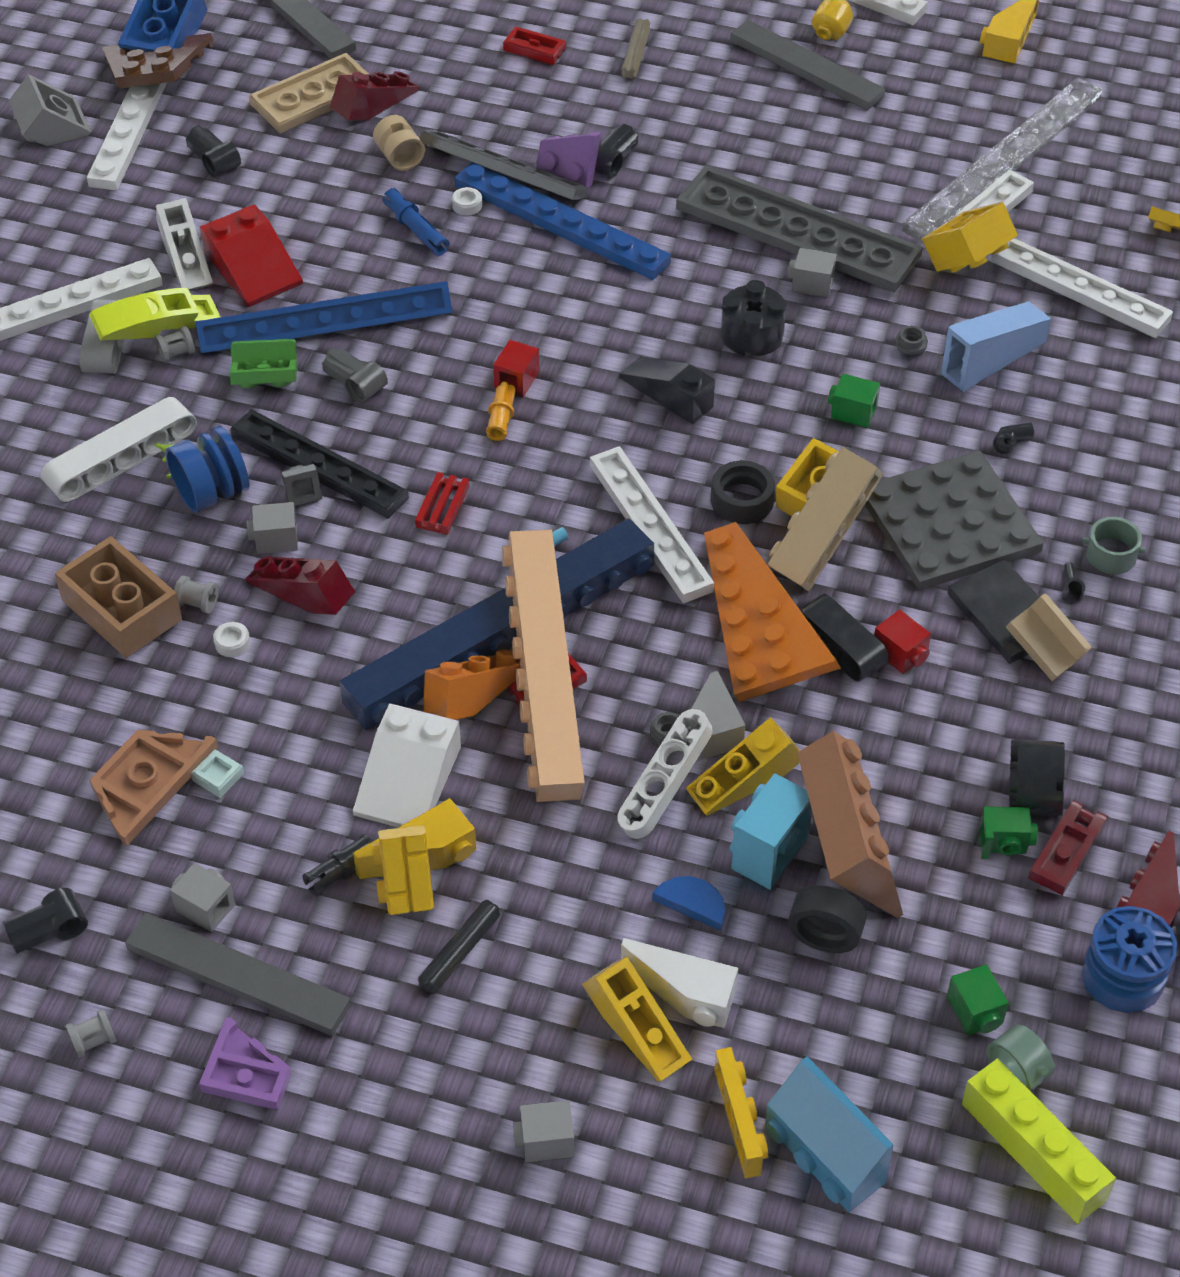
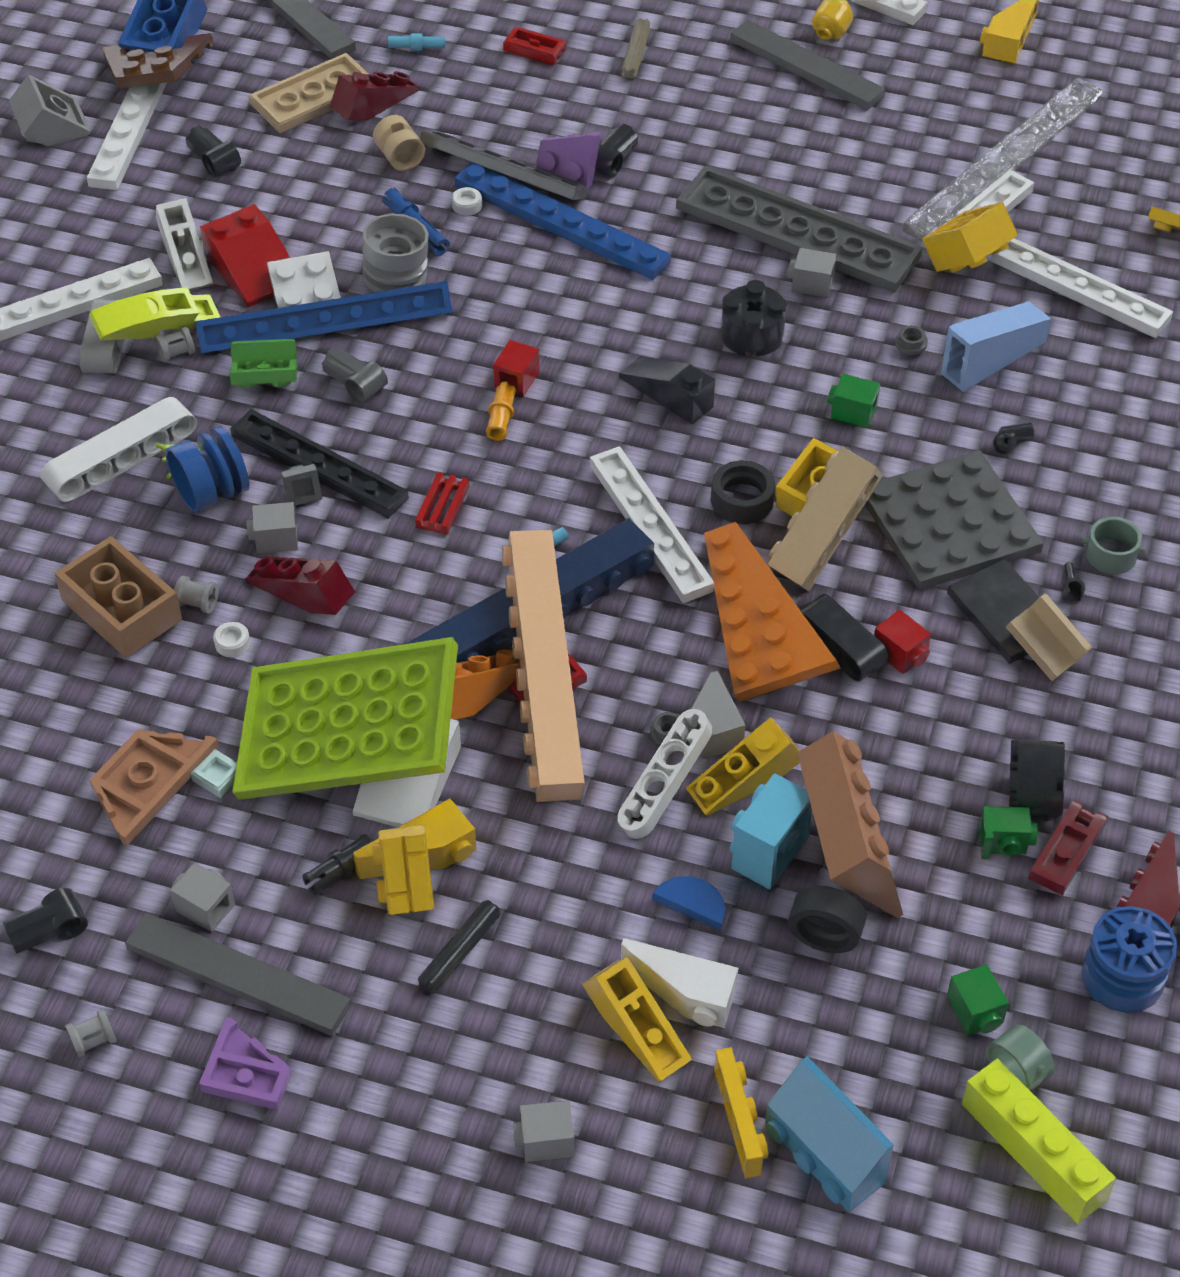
(303, 279): none -> white plate
(347, 719): none -> lime plate
(394, 252): none -> light grey wheel
(416, 42): none -> medium azure bar

